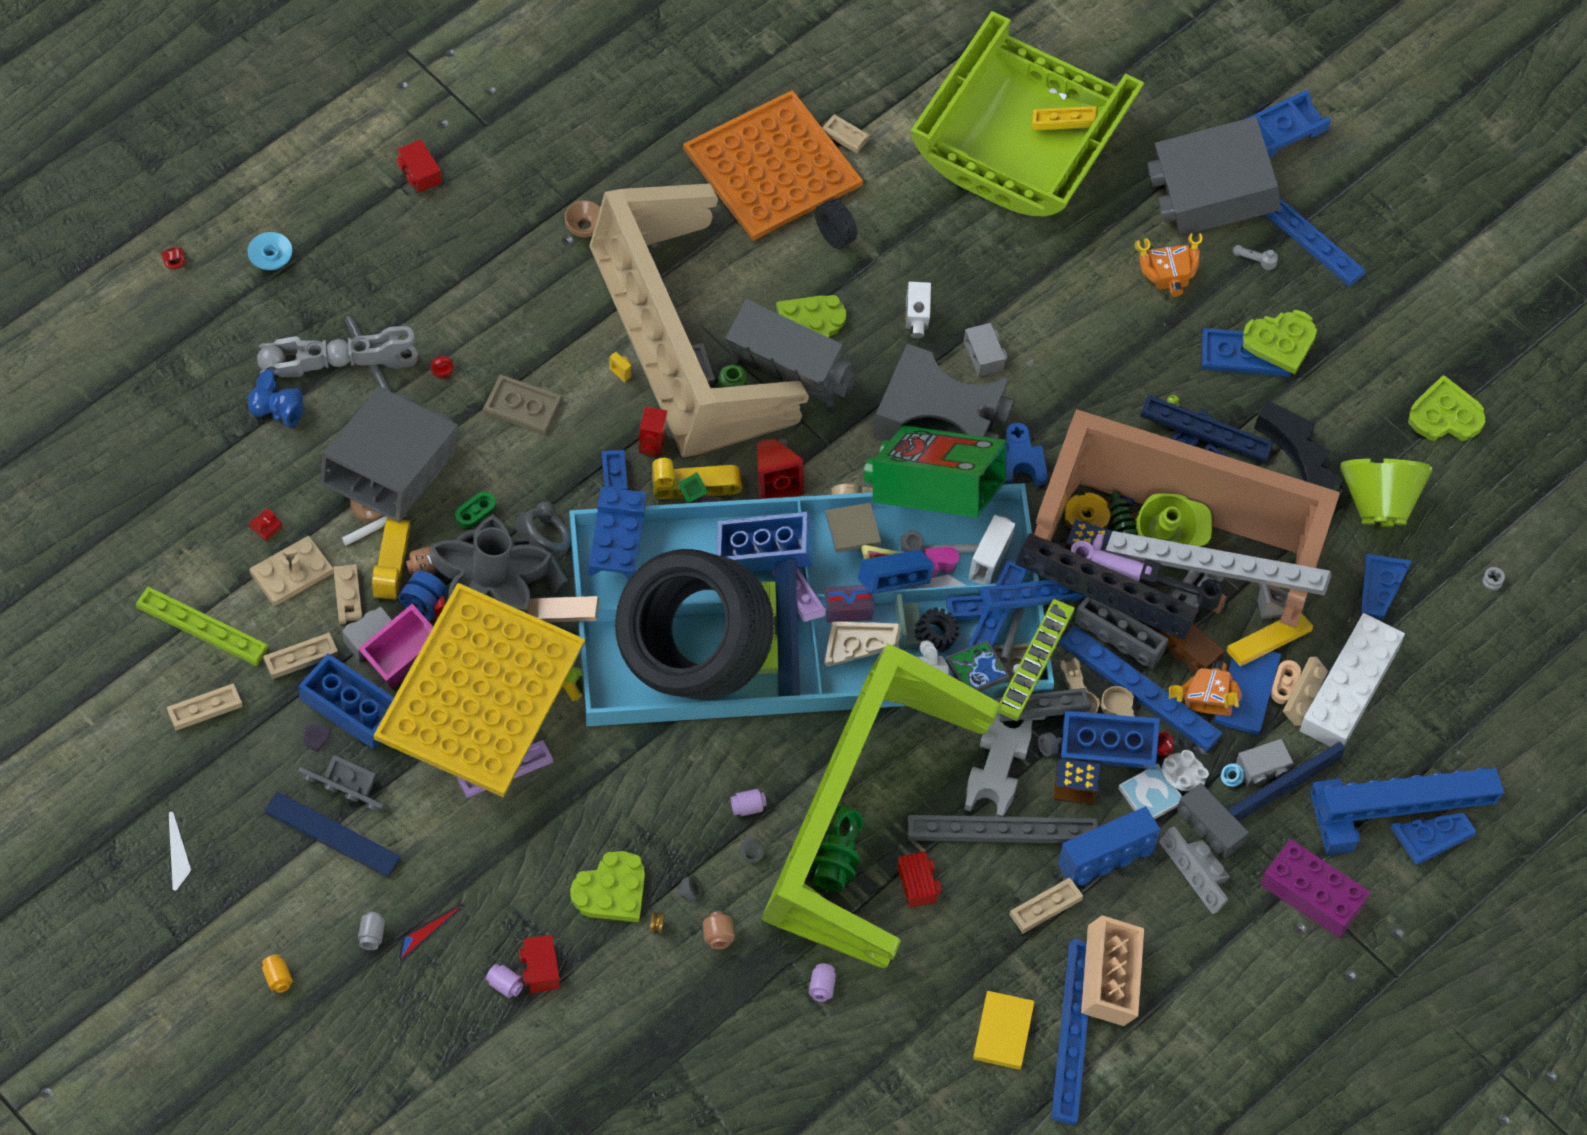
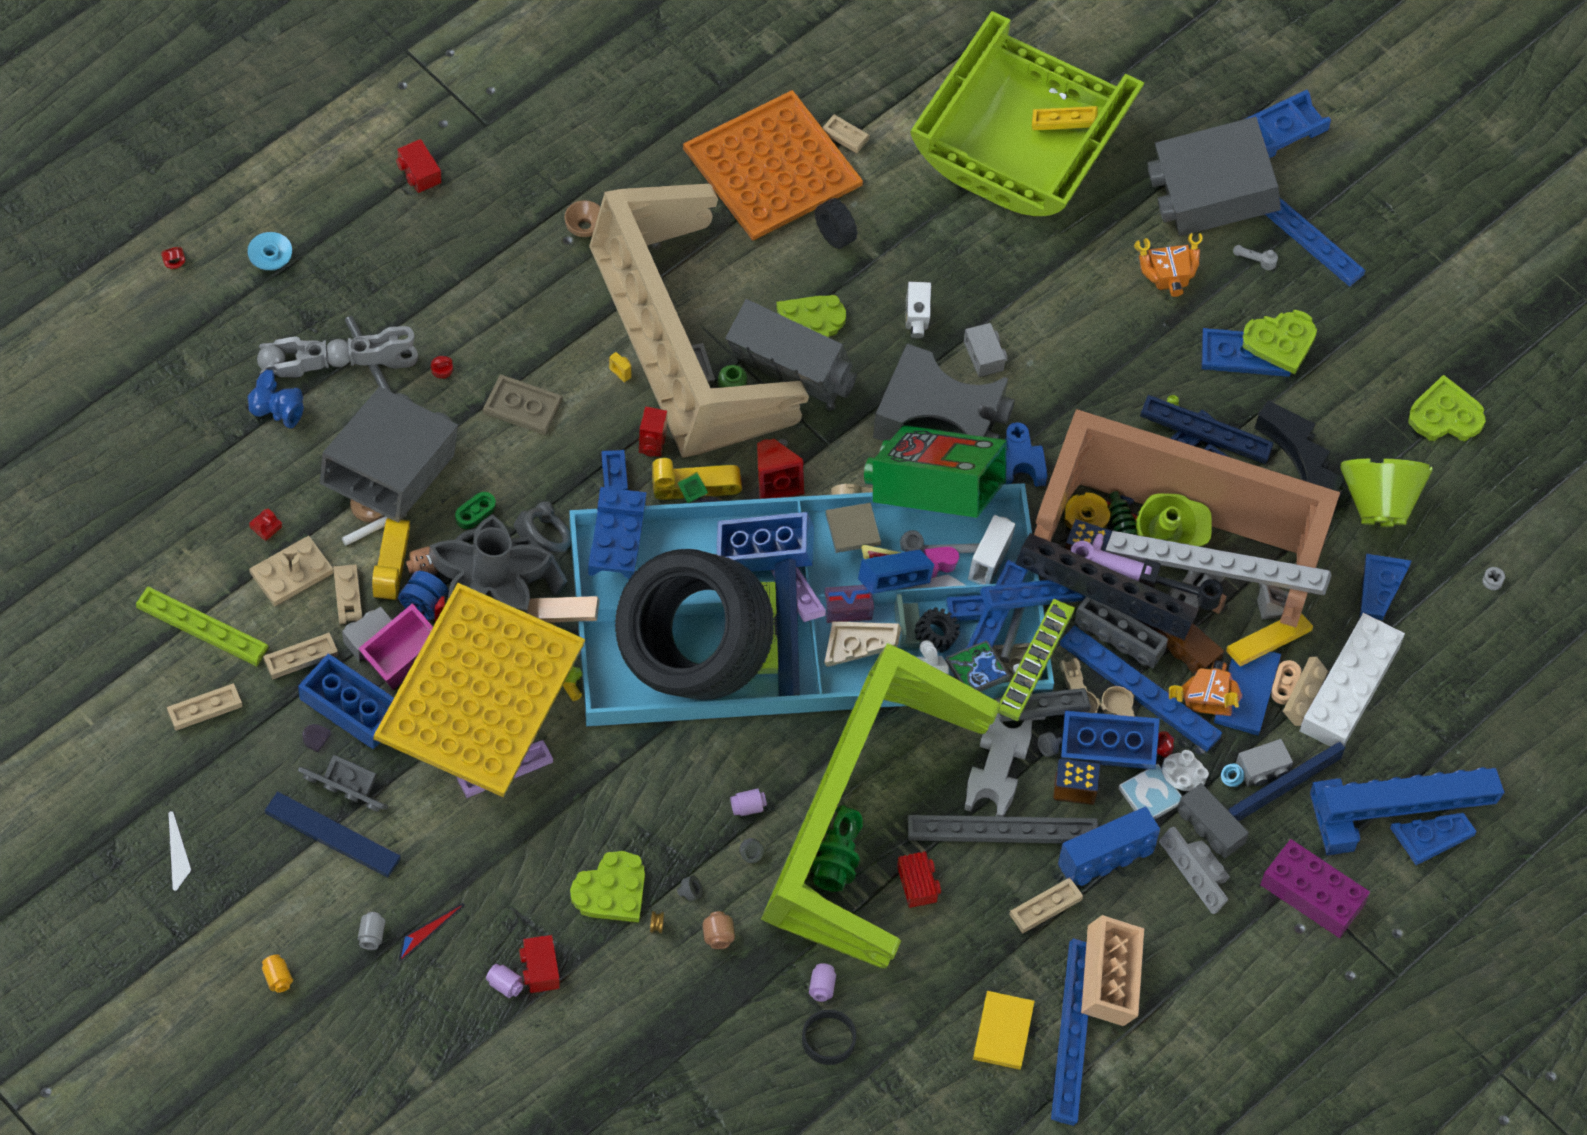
(825, 1059): none -> black tyre

